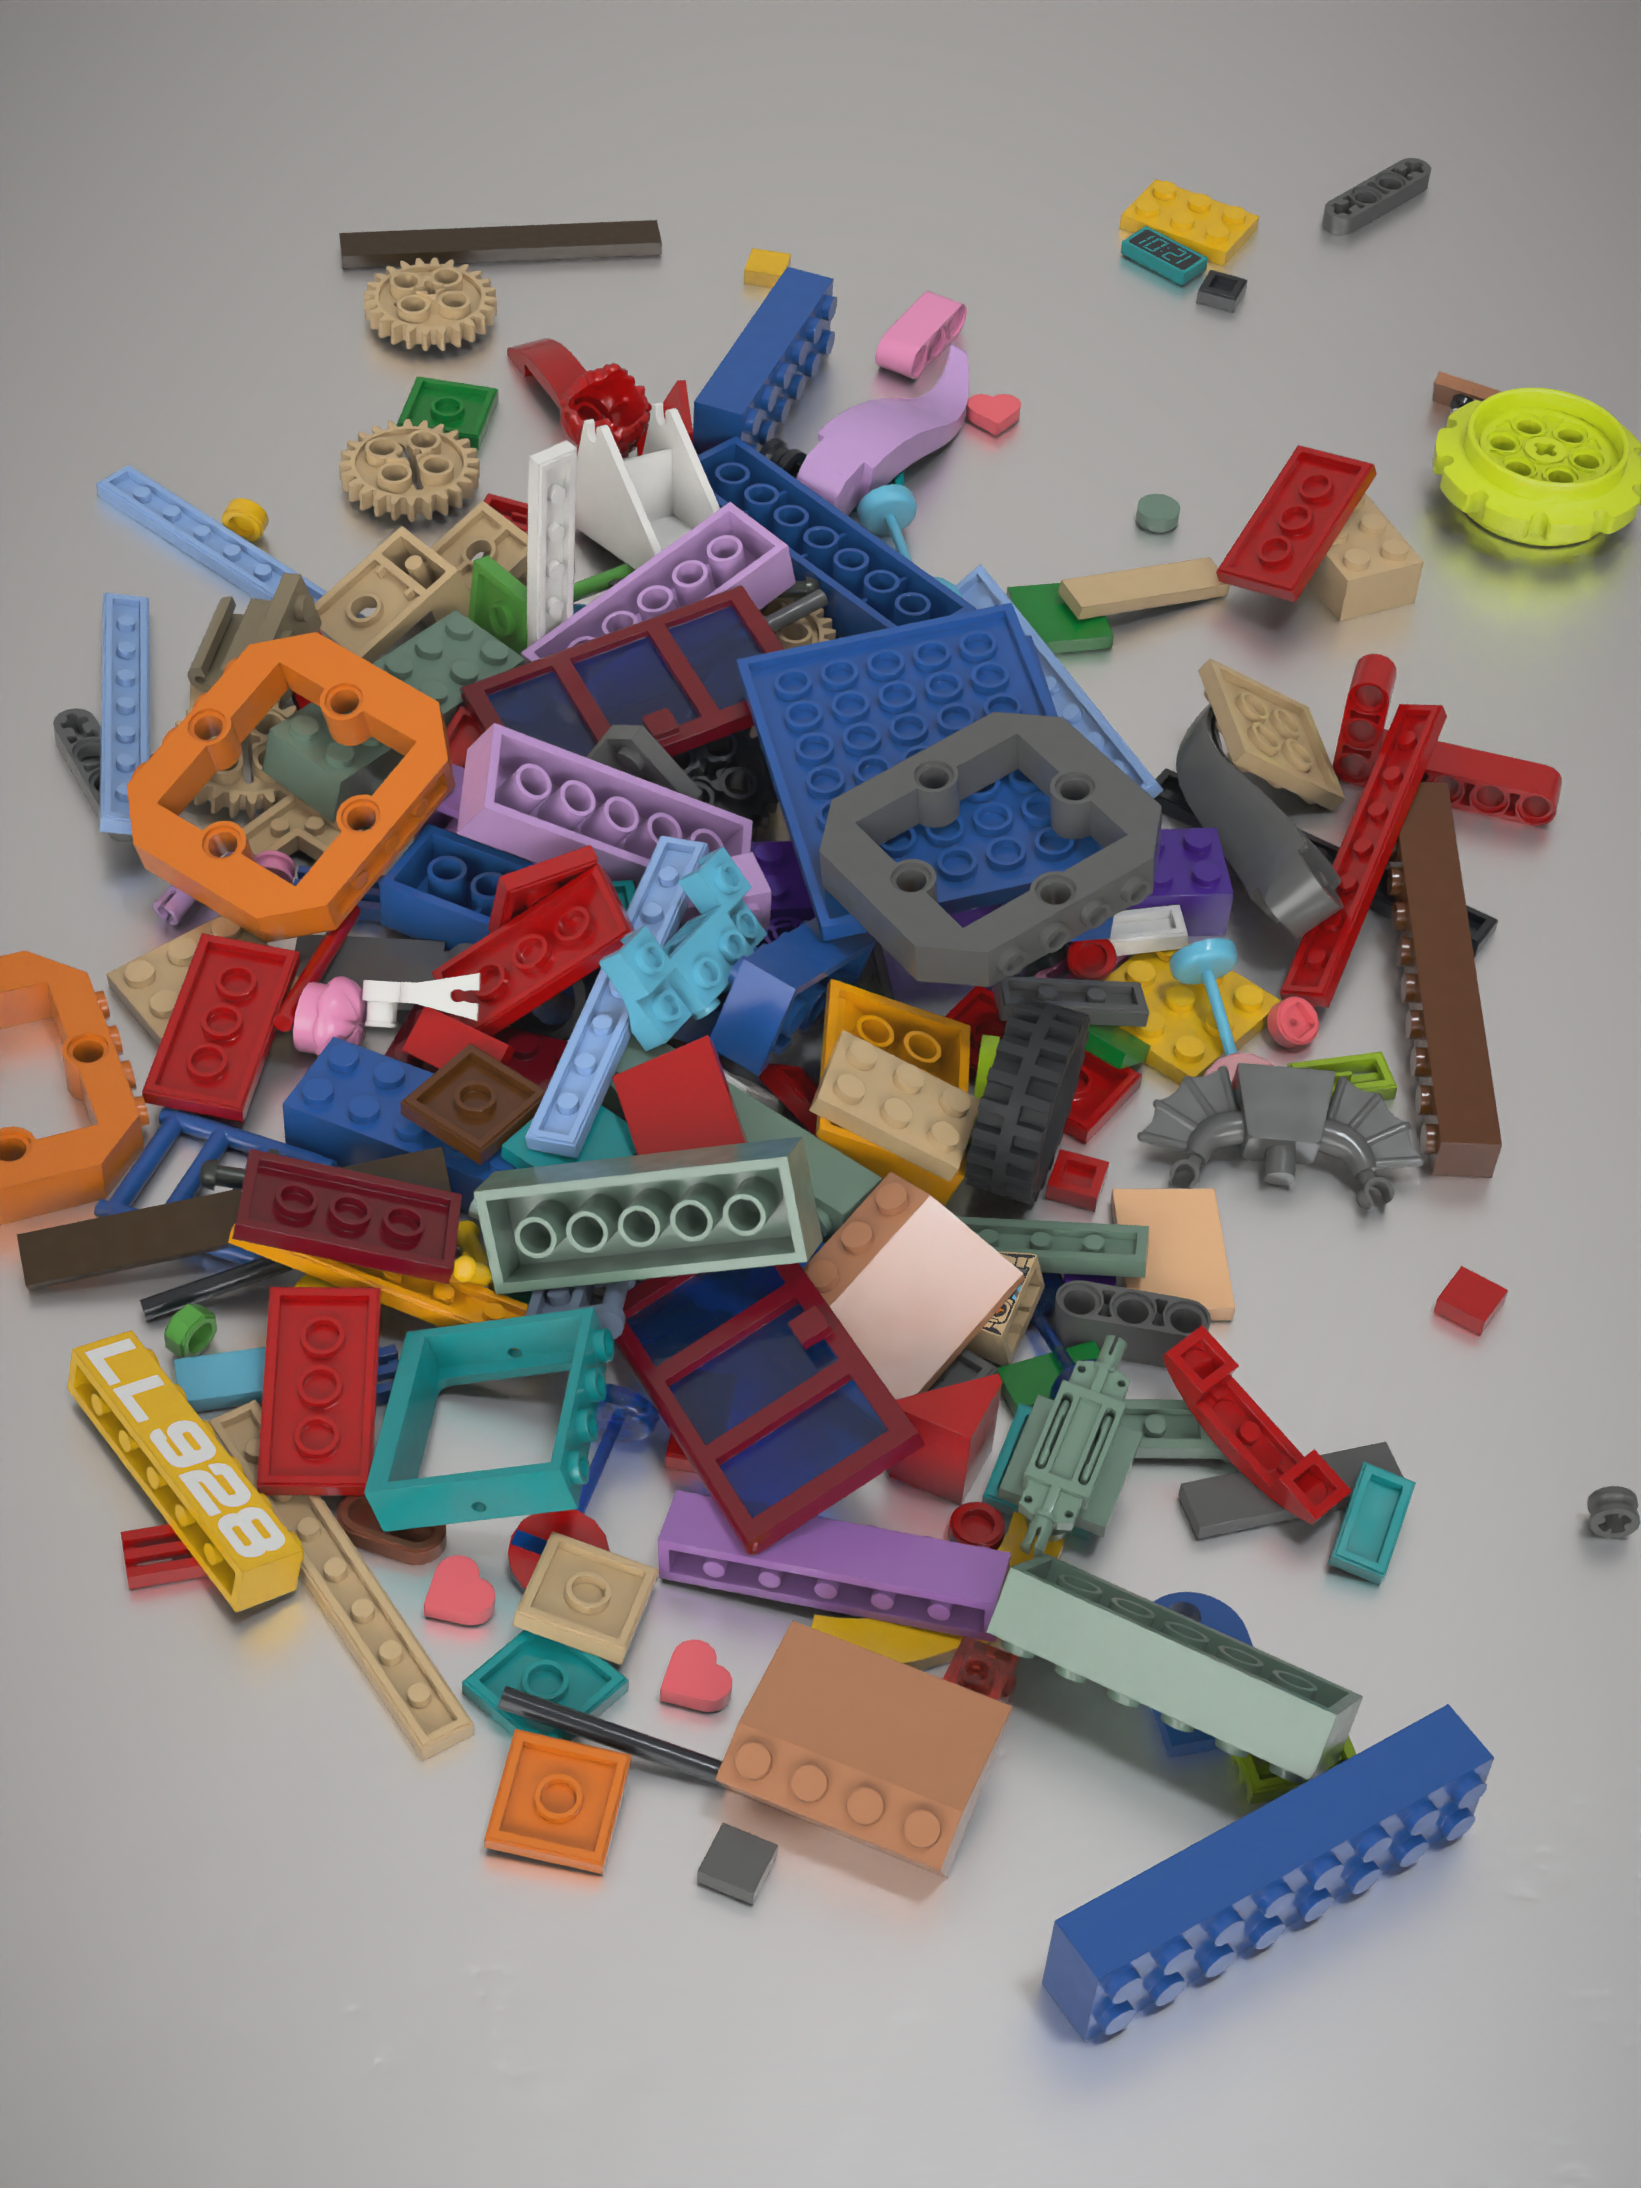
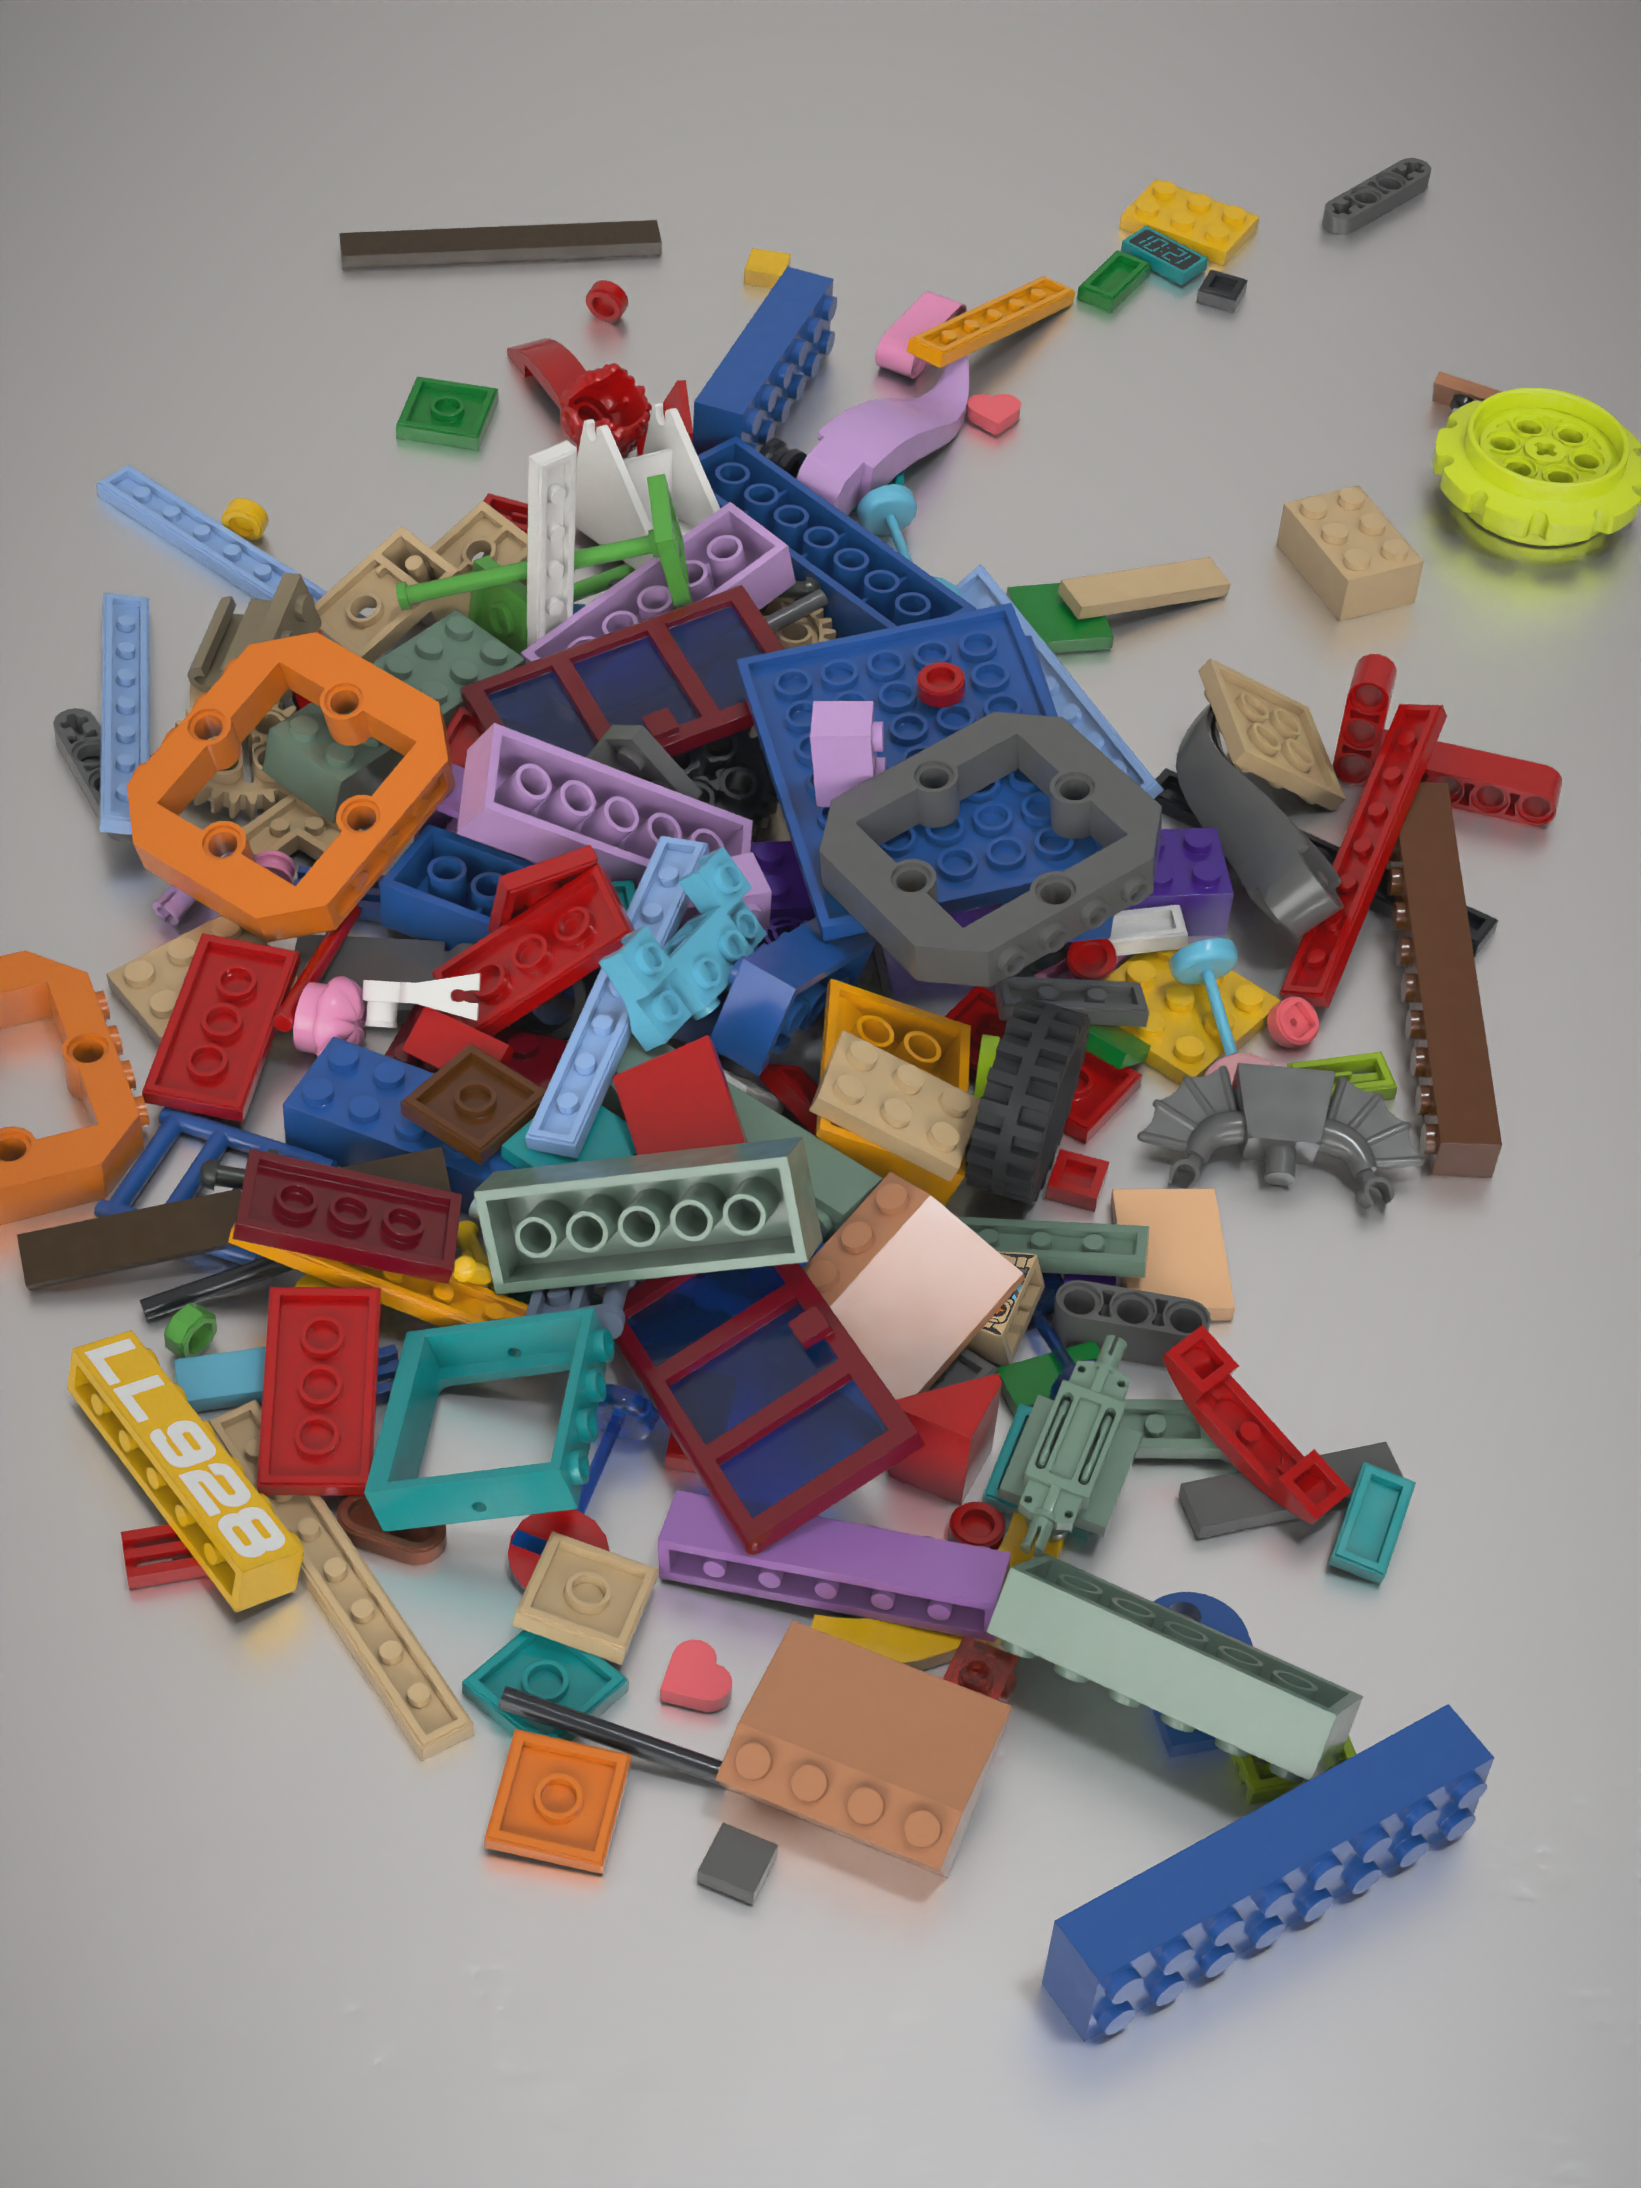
(383, 478): tan gear -> none
(430, 304): tan gear -> none
(459, 1593): coral tile -> none
(607, 301): none -> red tile
(663, 541): none -> bright green tile
(844, 747): none -> lavender brick
(941, 685): none -> red tile
(990, 321): none -> light orange tile
(1114, 281): none -> green tile
(1157, 513): sand green tile -> none
(1296, 523): red tile -> none
(1470, 1300): red tile -> none
(1613, 1512): dark grey bush -> none

